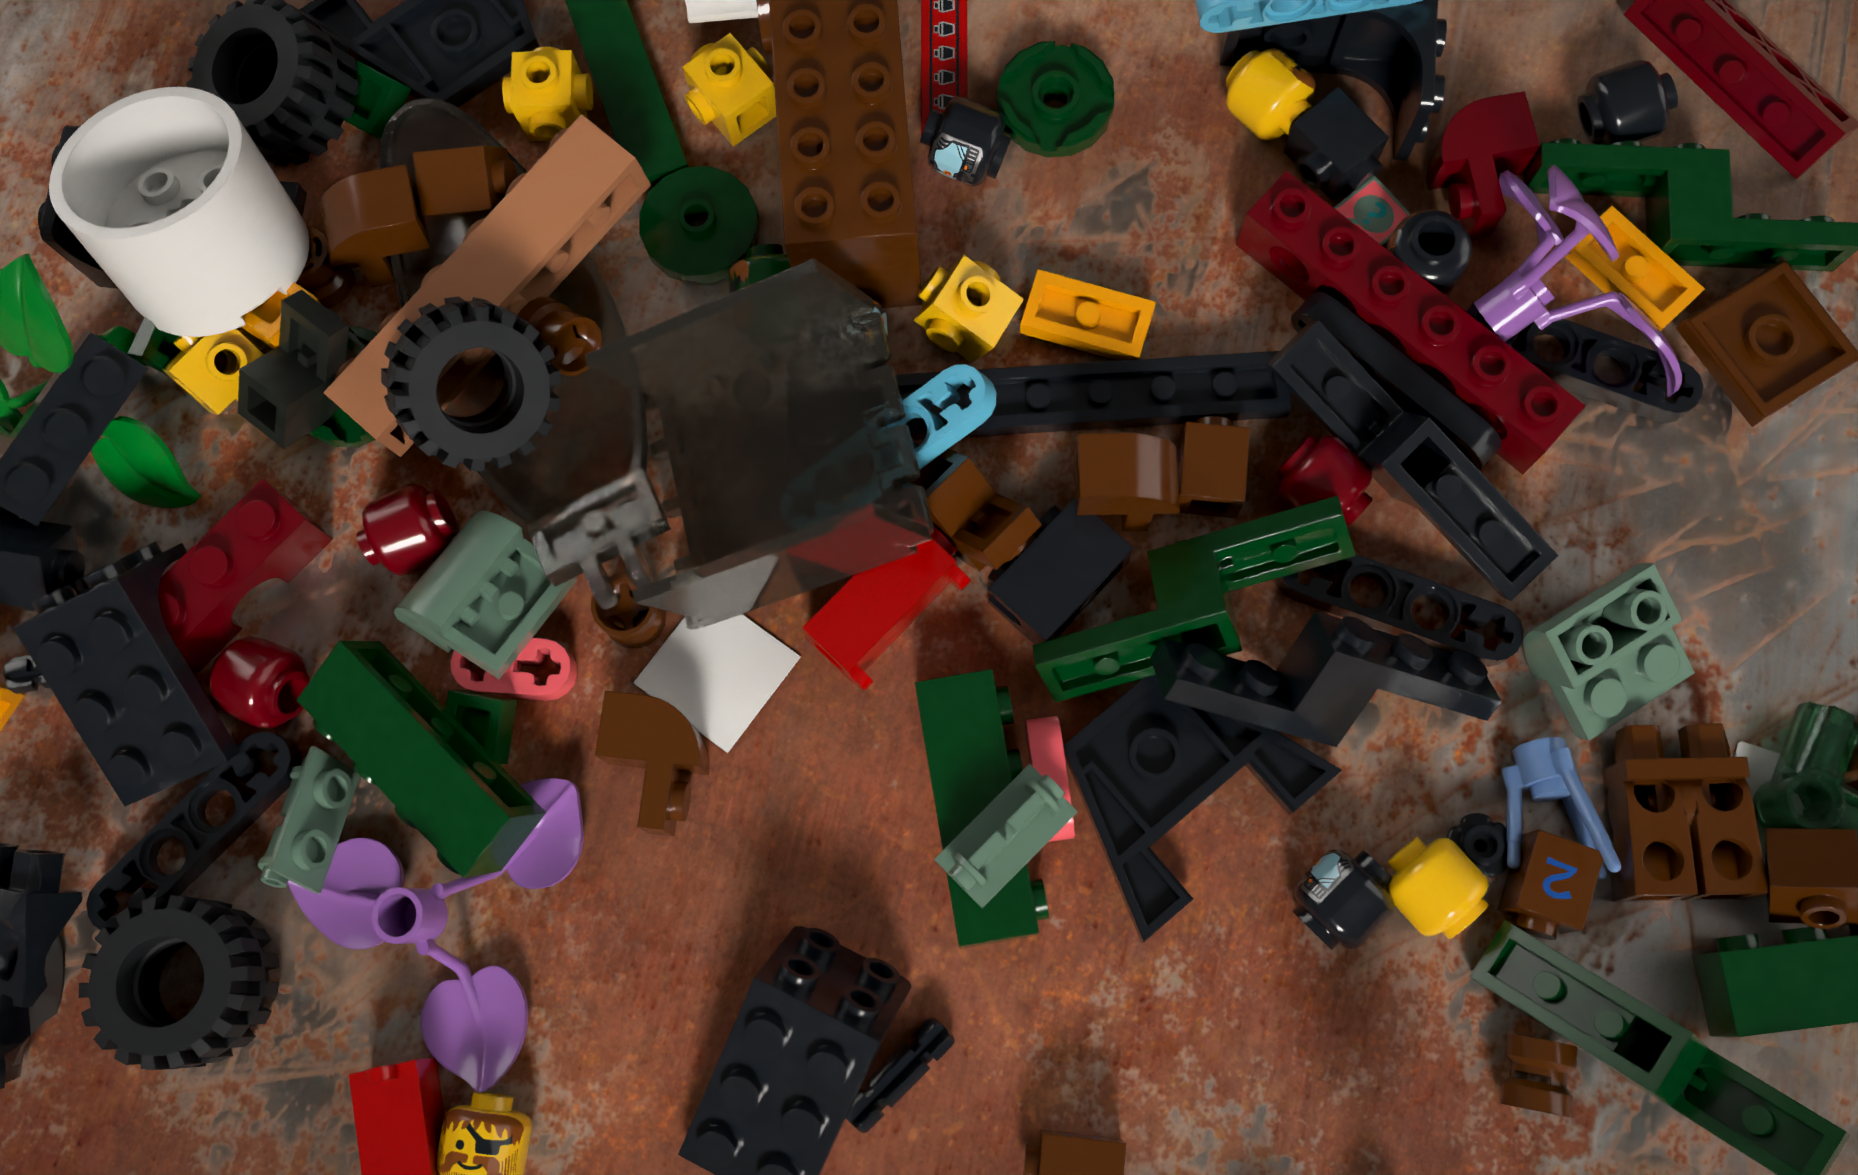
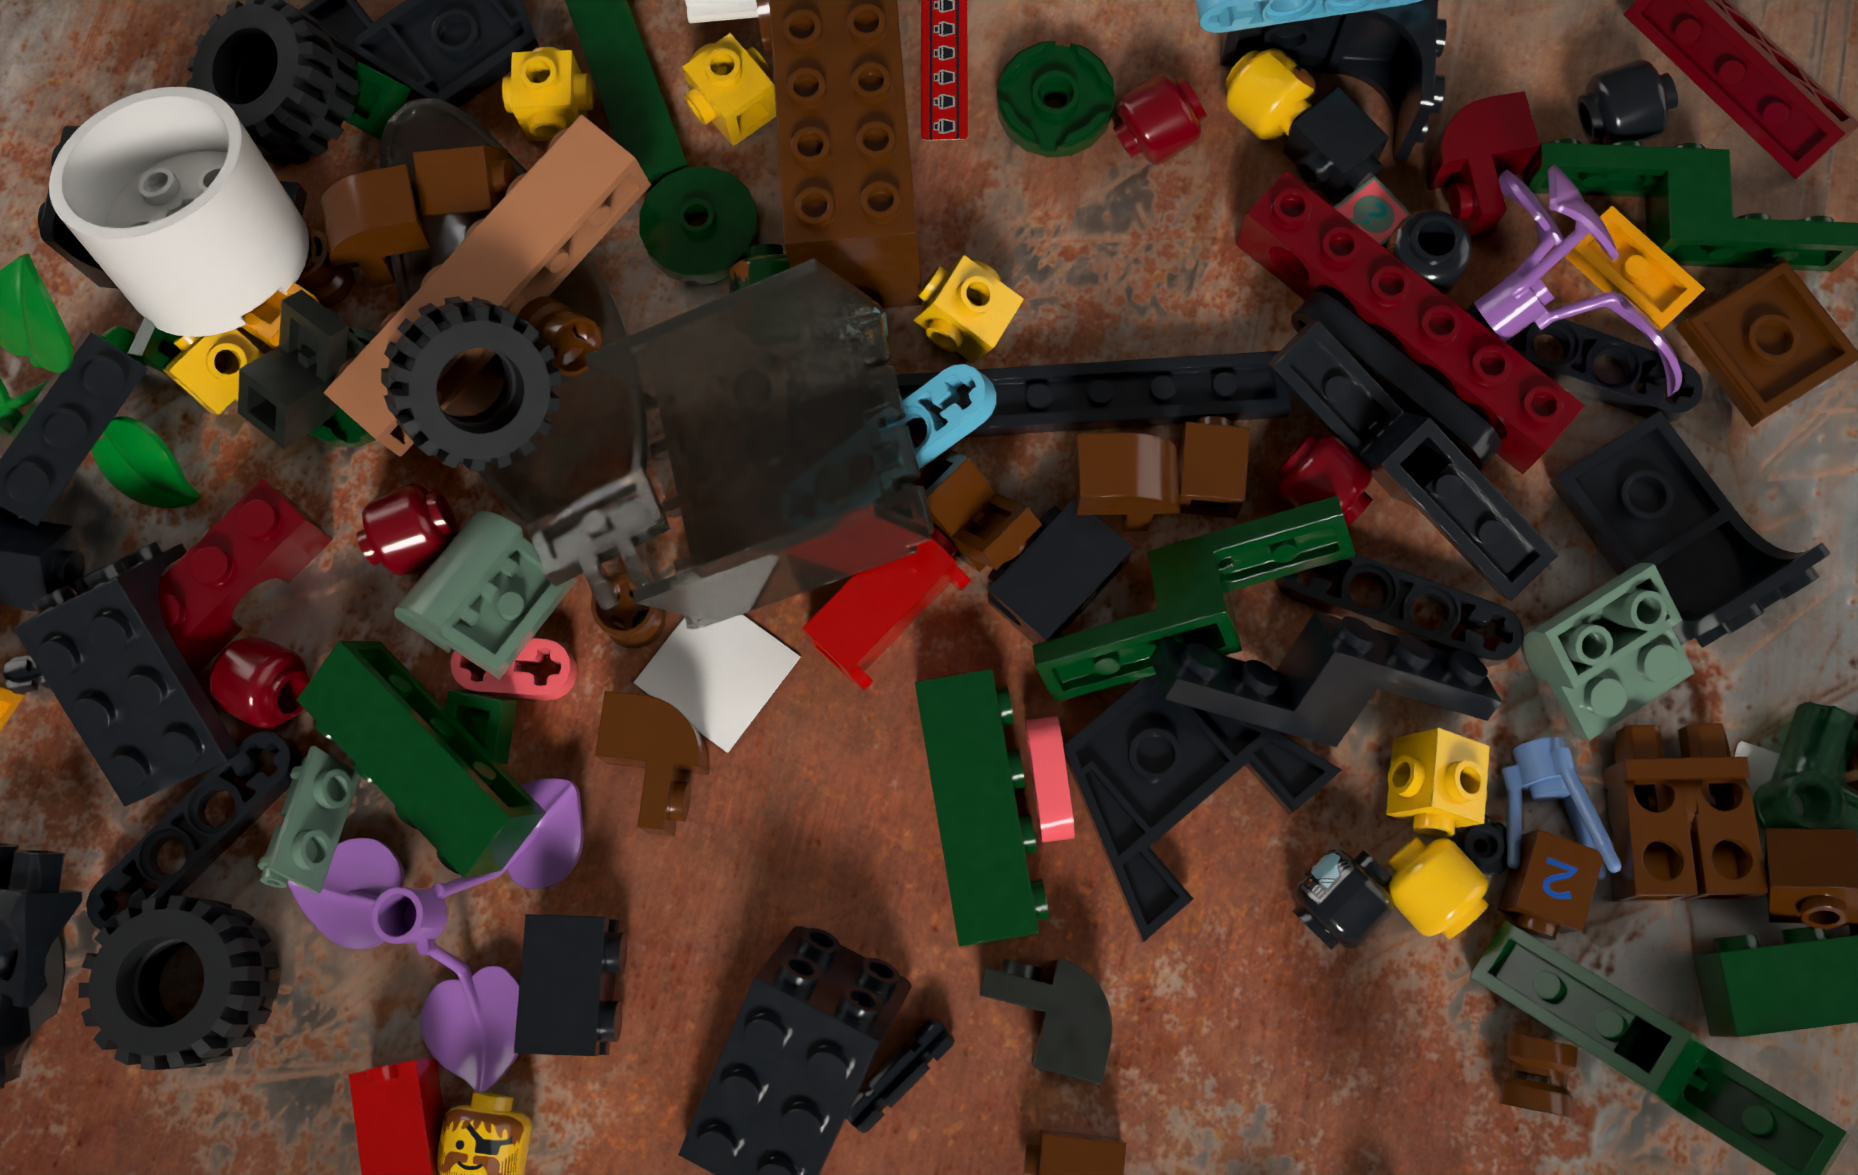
(569, 985): none -> black brick
(966, 141): black head -> none
(1006, 835): sand green hinge -> none
(1075, 1019): none -> pearl dark grey brick
(1087, 317): light orange plate -> none
(1159, 118): none -> dark red head
(1438, 782): none -> yellow brick
(1659, 506): none -> black bracket

